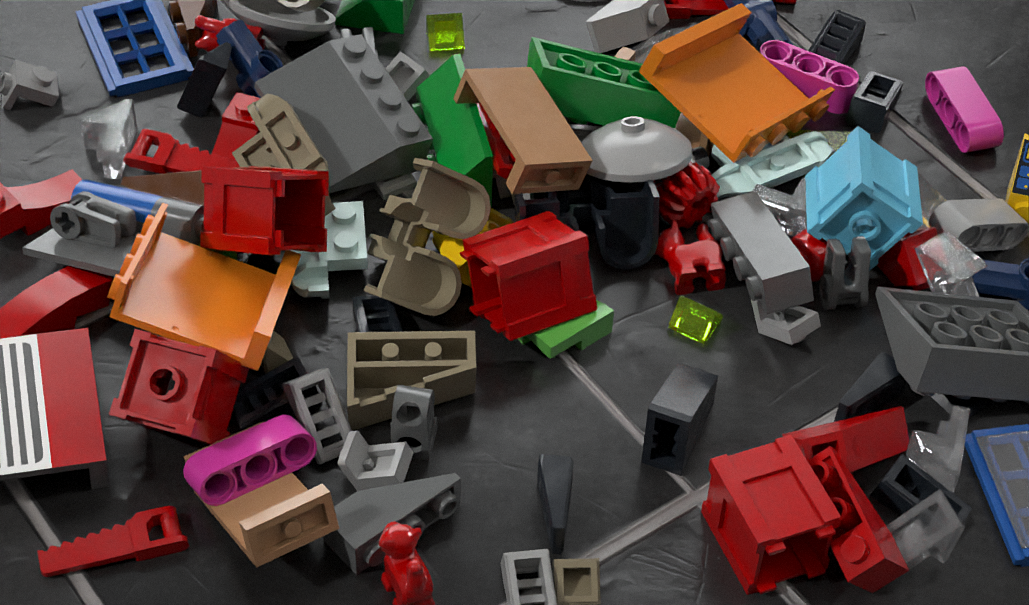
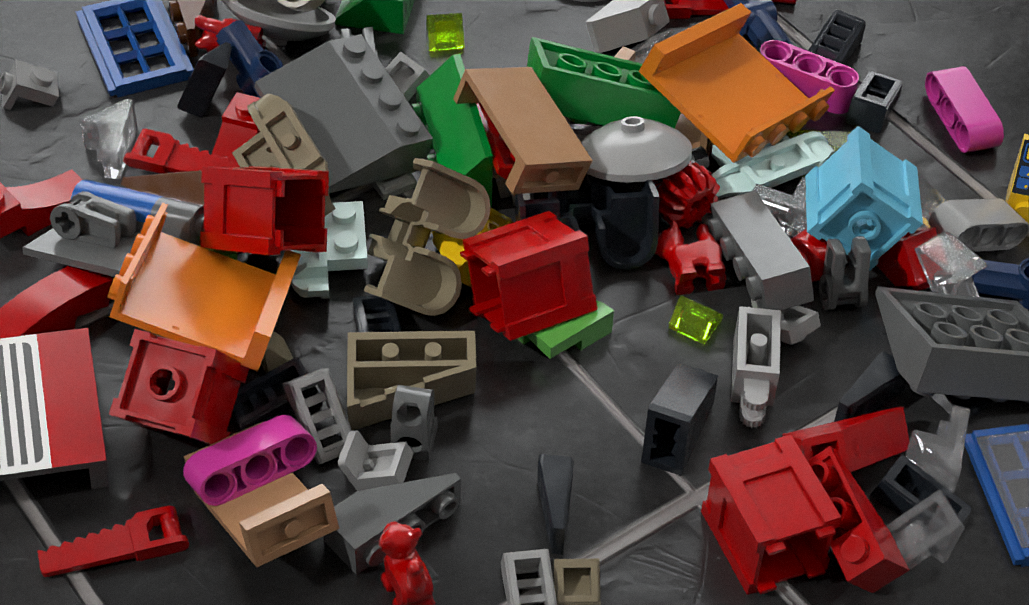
(755, 362): none -> light grey hinge

